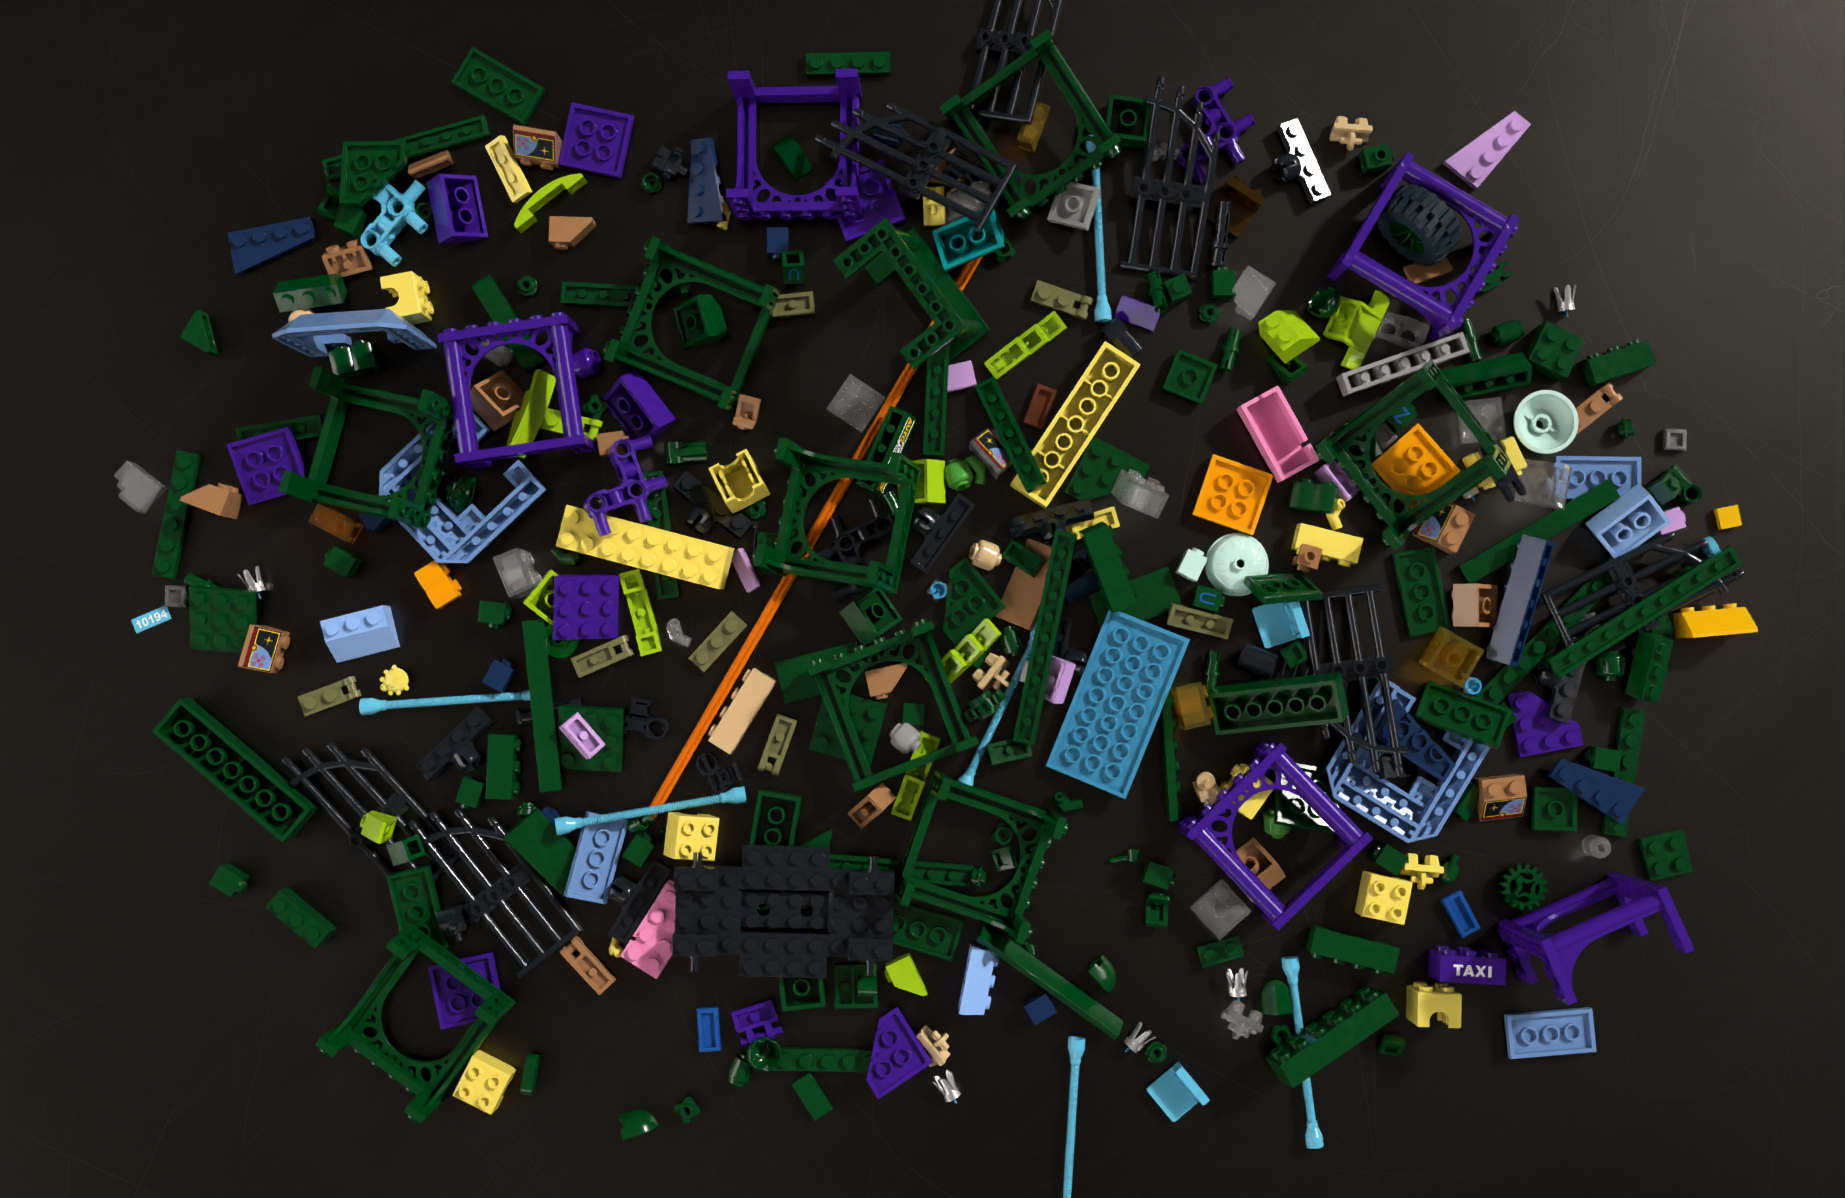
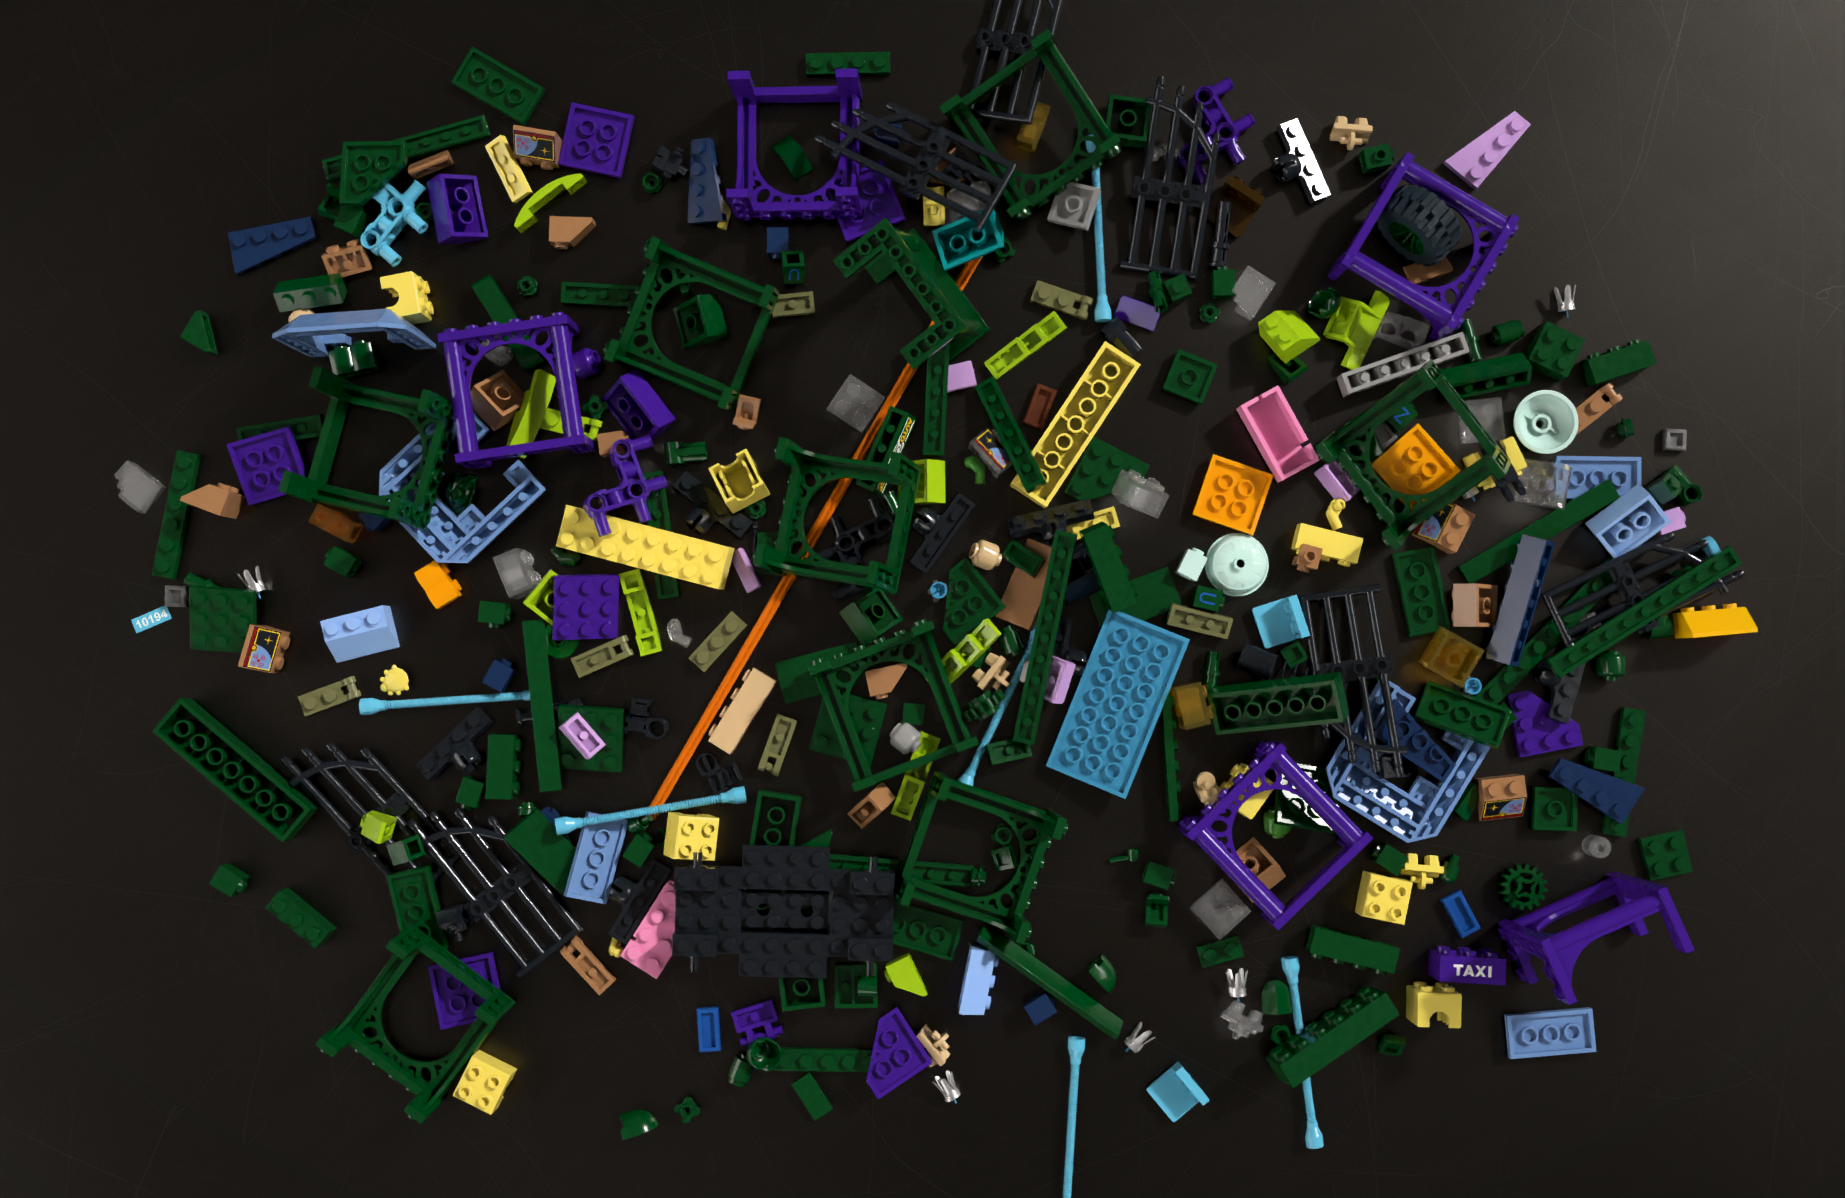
(530, 1074): dark green beam -> none
(958, 474): bright green head -> none
(1065, 804): dark green arm -> none
(1153, 1046): dark green plate -> none
(1230, 349): dark green pin -> none
(1282, 587): dark green tile -> none
(1314, 496): dark green brick -> none
(1493, 280): dark green plate -> none
(1649, 666): dark green brick -> none
(1727, 517): yellow tile -> none

